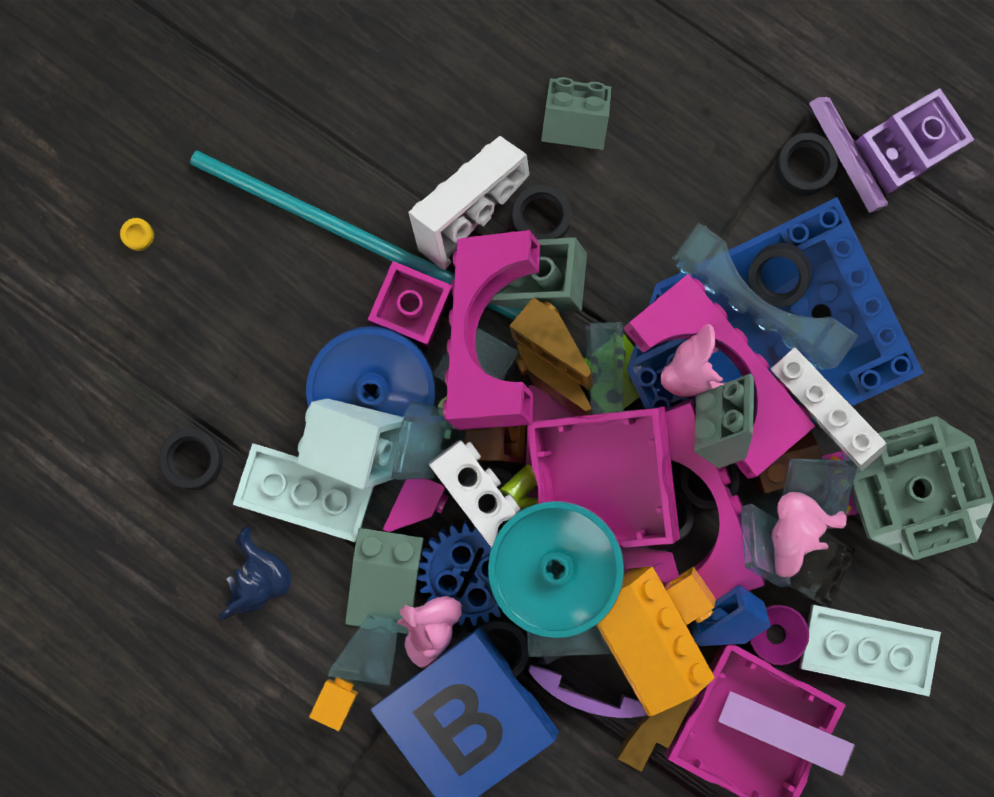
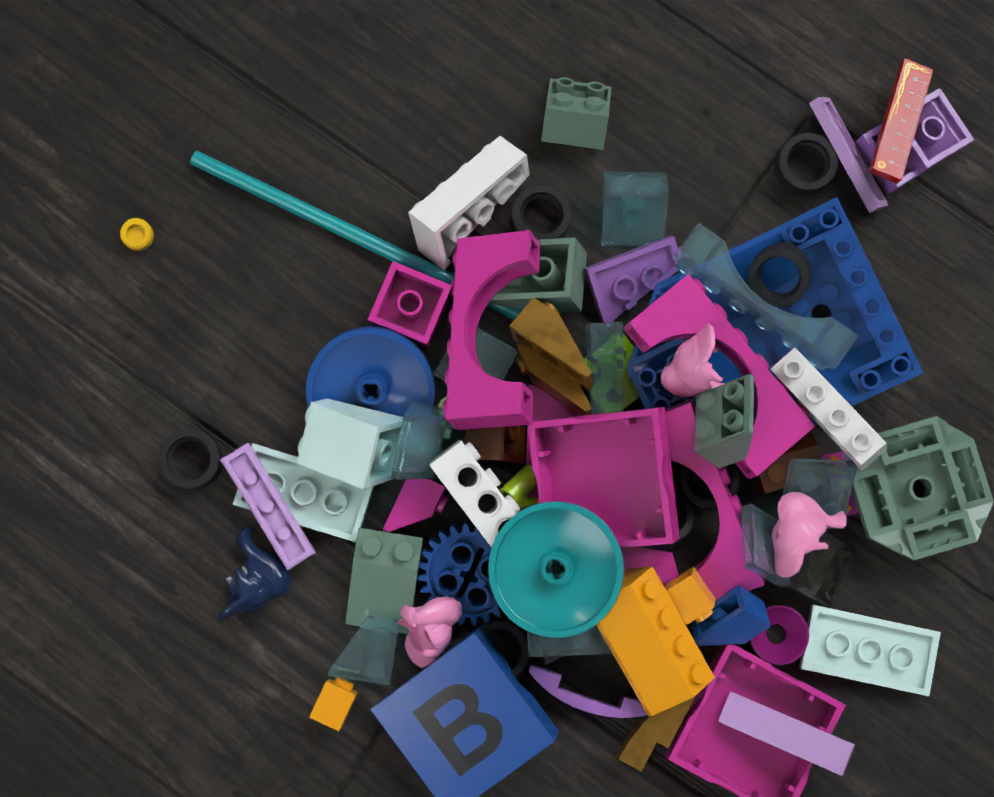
(268, 506): none -> lavender tile
(629, 276): none -> medium lavender wing
(633, 207): none -> clear light blue slope
(900, 121): none -> tile

